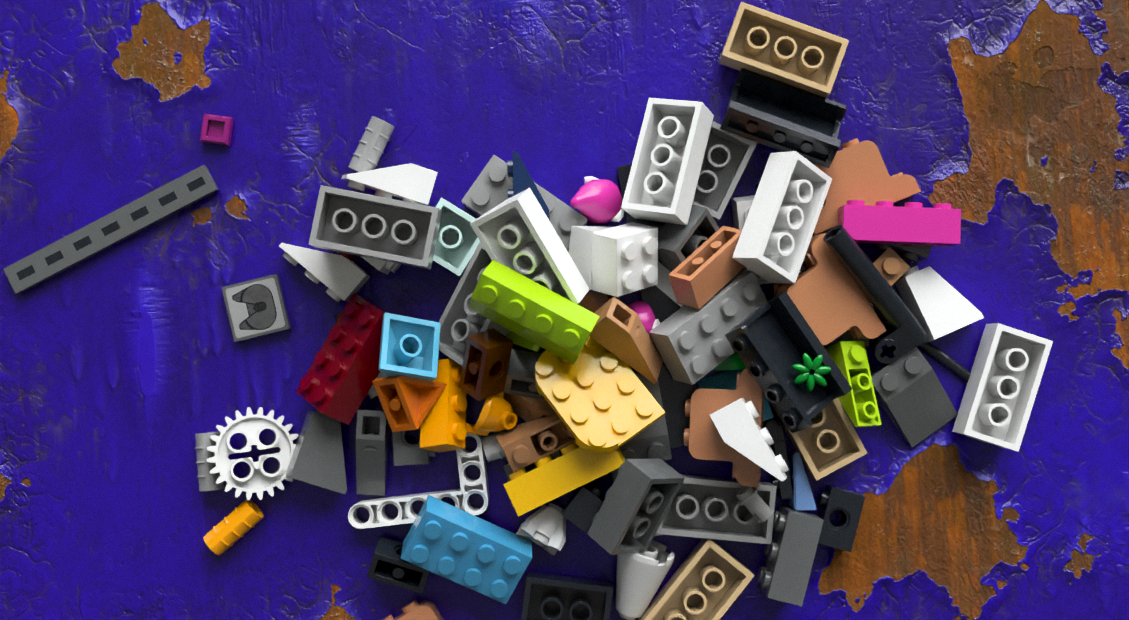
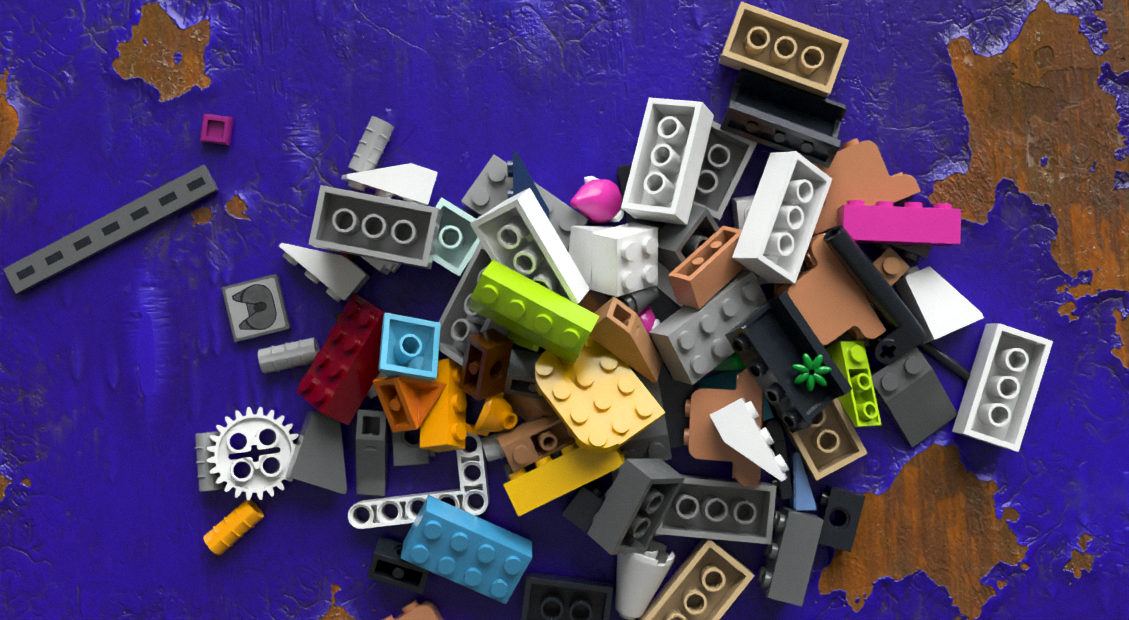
(288, 355): none -> light grey axle
(545, 528): white brick -> none
(640, 299): none -> dark grey cone
(753, 502): light grey pin -> none

